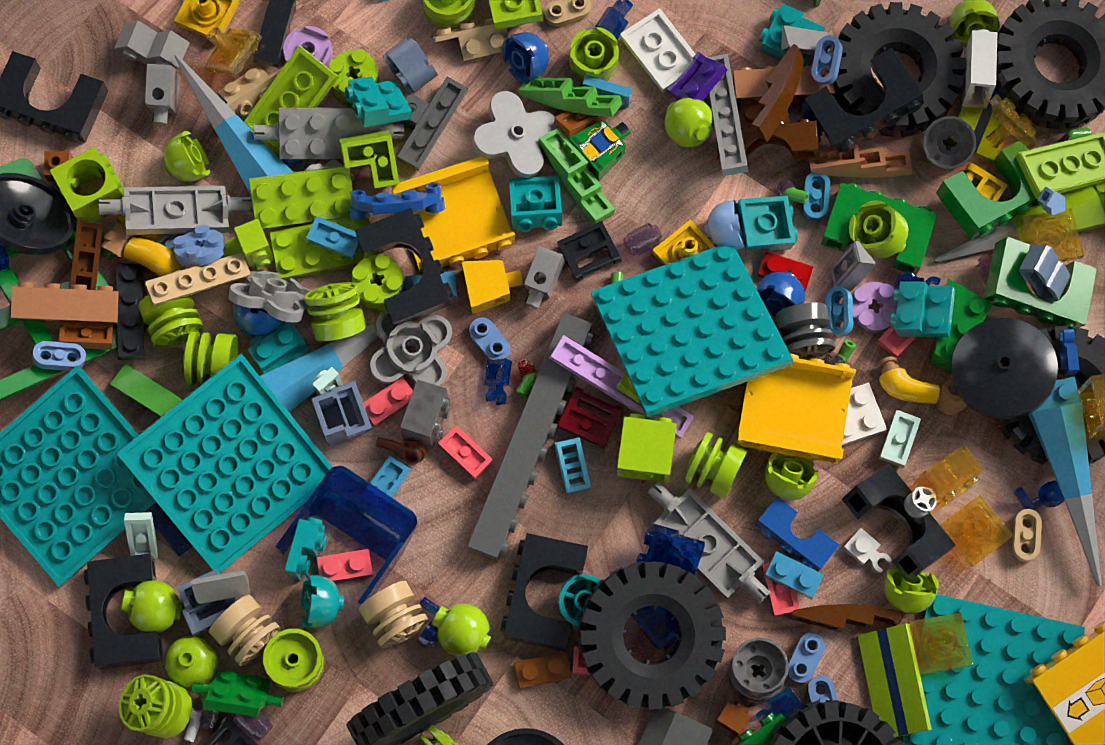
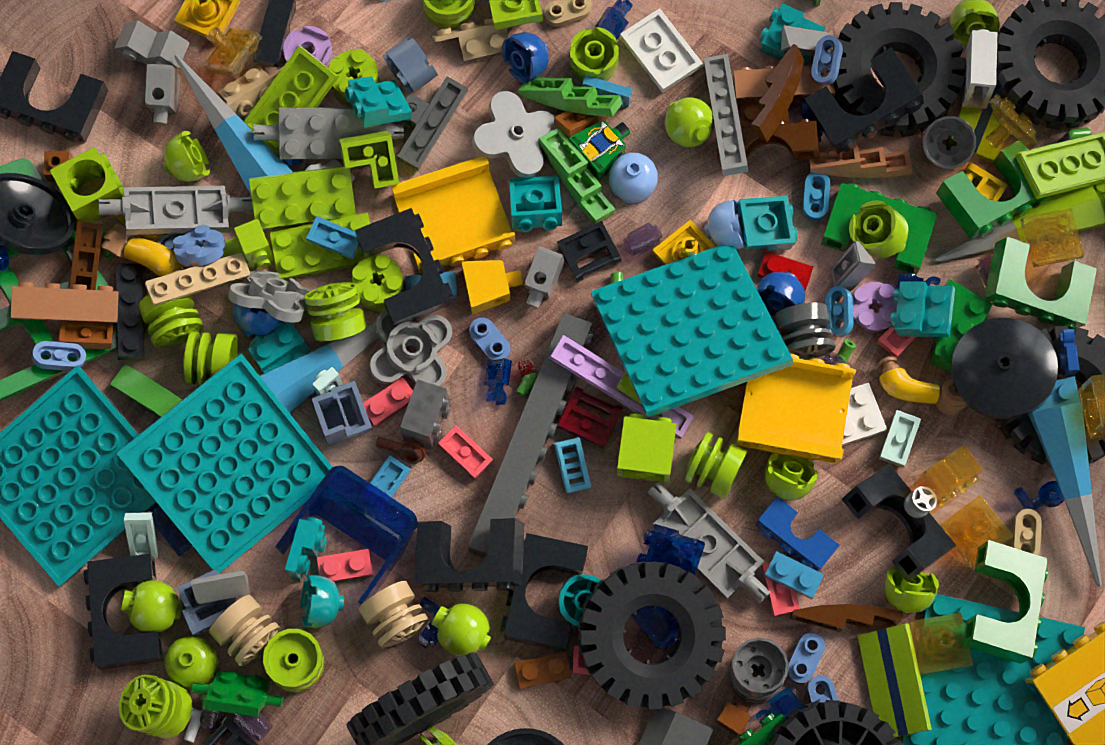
(388, 203): blue plate -> none
(500, 568): none -> black arch
(633, 178): none -> light blue cylinder
(707, 76): dark purple plate -> none
(787, 188): bright green arm -> none
(863, 548): white plate -> none
(1026, 576): none -> arch
(1044, 272): sand blue brick -> none
(1052, 201): light blue piece -> none

